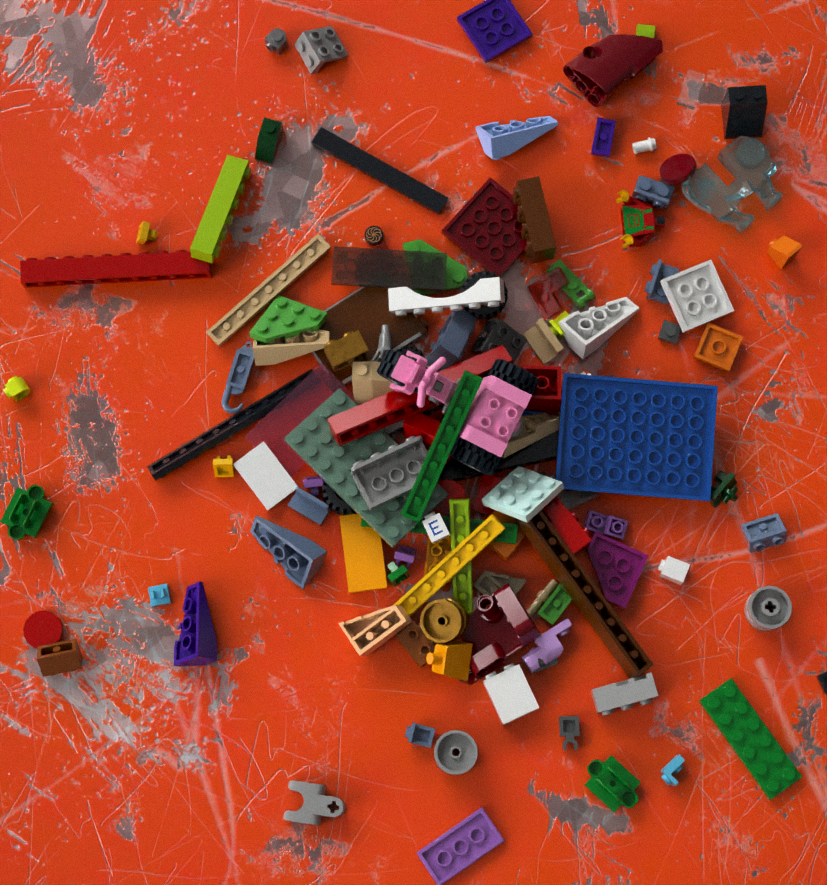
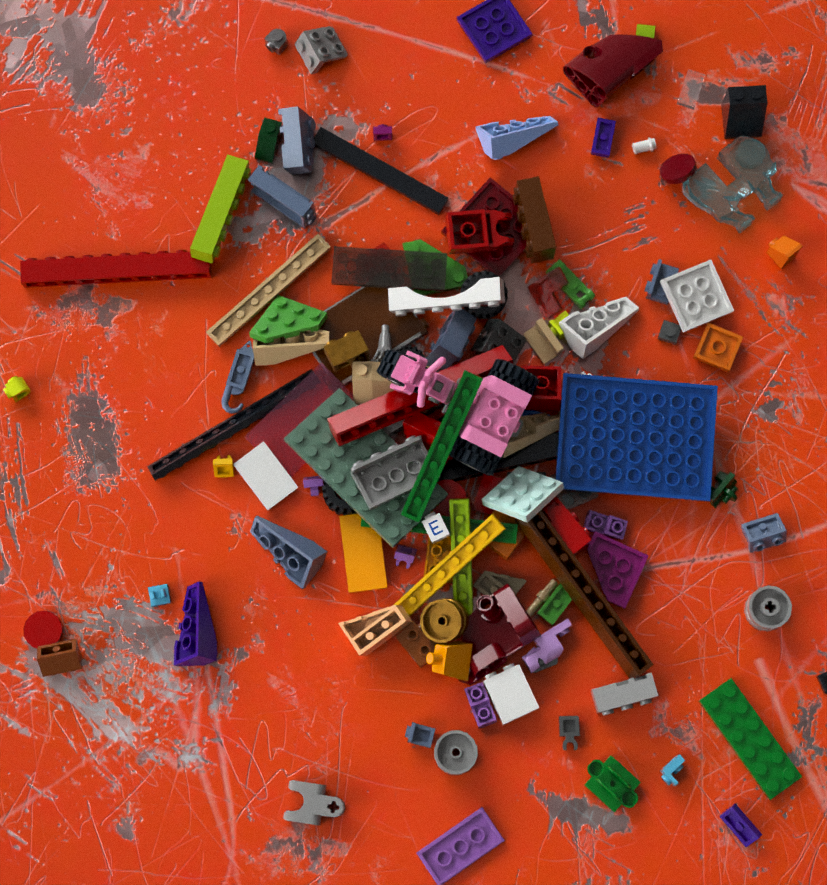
(26, 512): green piece -> none
(145, 233): yellow tile -> none
(282, 197): none -> sand blue door
(298, 140): none -> sand blue wedge
(309, 506): sand blue panel -> none
(373, 235): tile -> none
(382, 132): none -> magenta plate
(397, 574): green tile -> none
(480, 705): none -> medium lavender slope
(482, 228): none -> red brick
(637, 221): torso -> none
(653, 192): sand blue bracket -> none
(673, 570): white brick -> none
(740, 825): none -> dark purple plate

